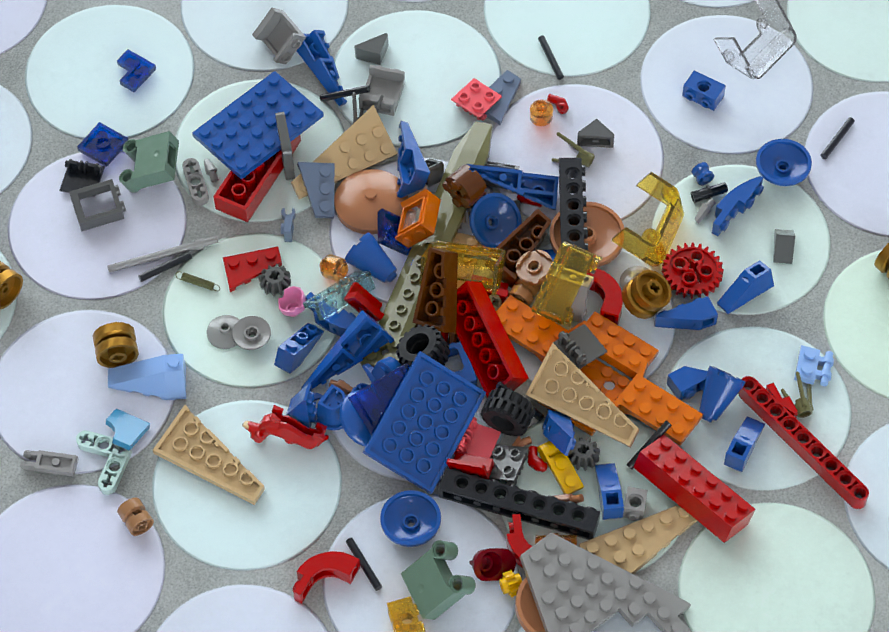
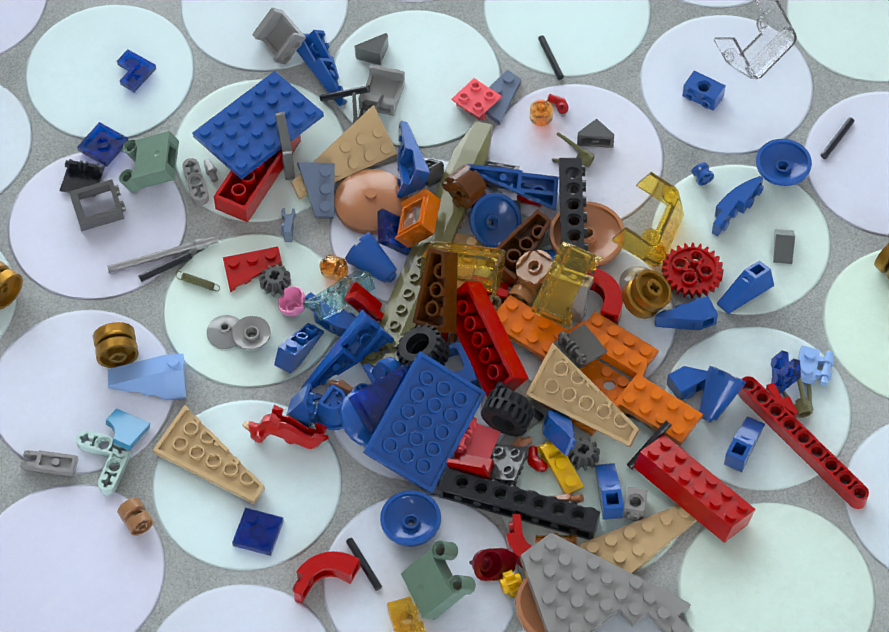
(258, 531): none -> clear blue plate
(704, 210): light grey bar -> none
(709, 192): black axle -> none
(784, 371): none -> clear blue plate

